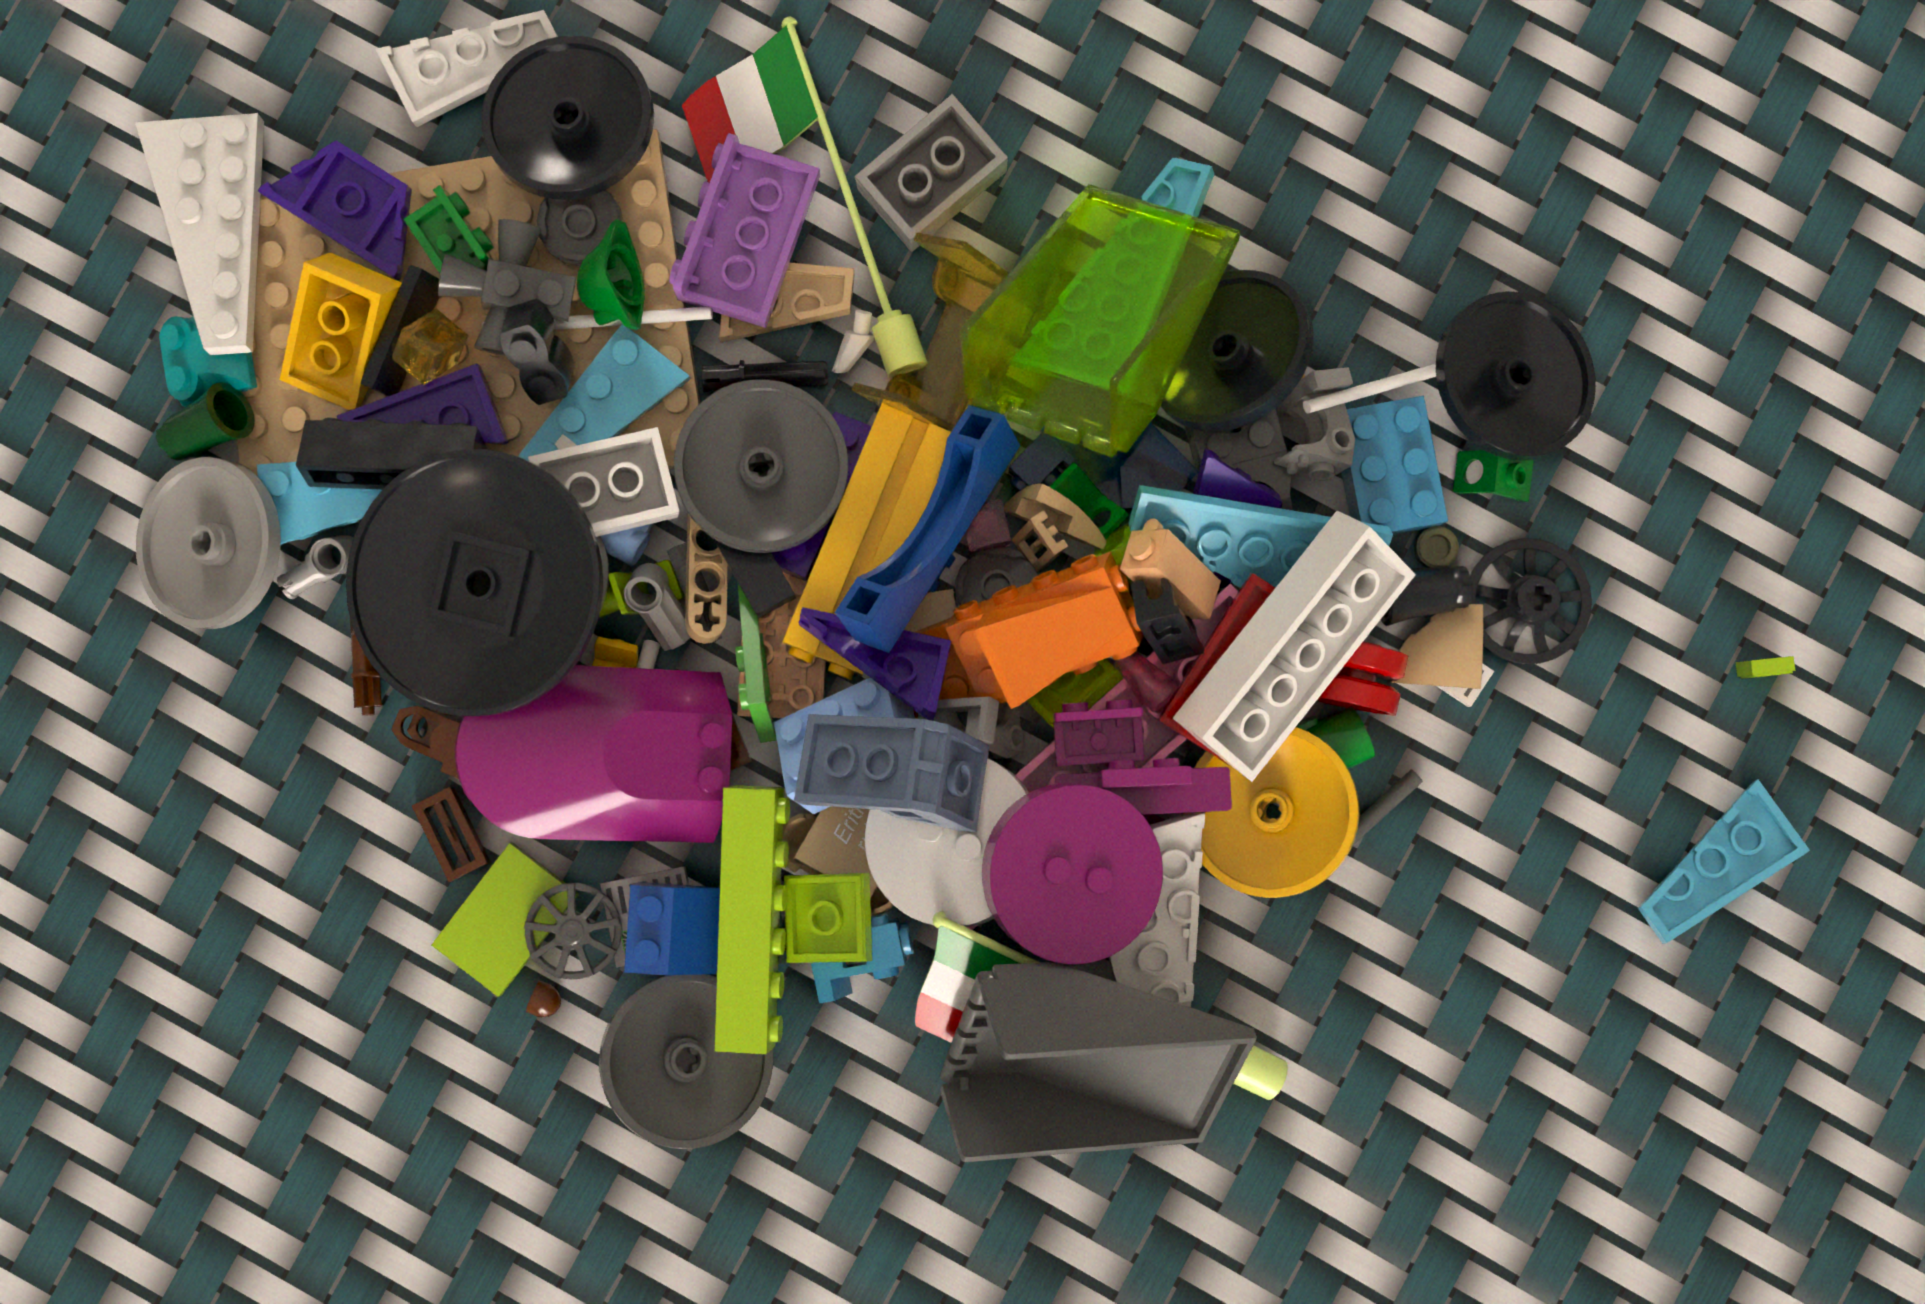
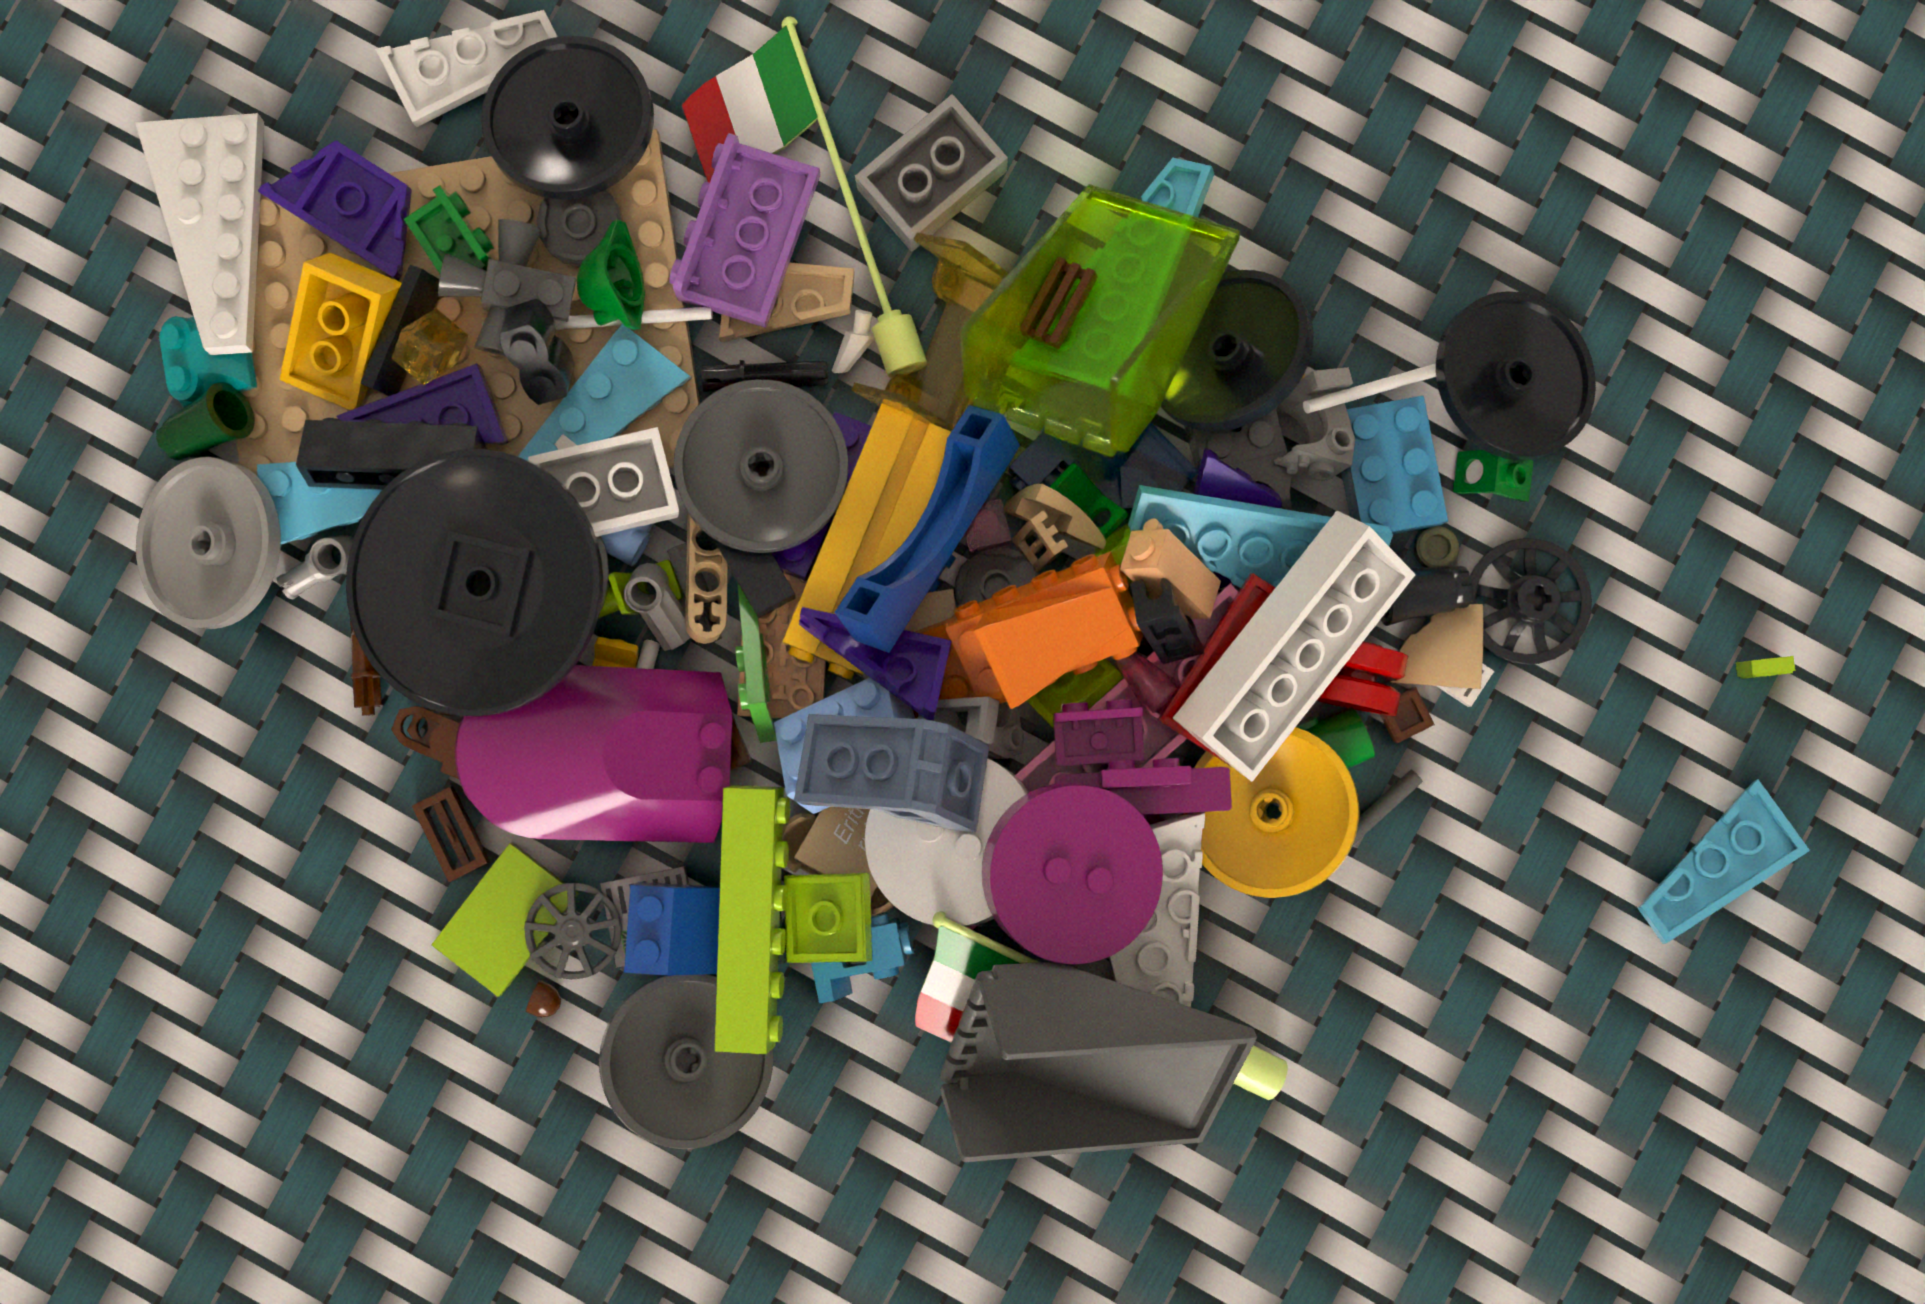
(1046, 293): none -> reddish brown tile
(1410, 717): none -> reddish brown tile

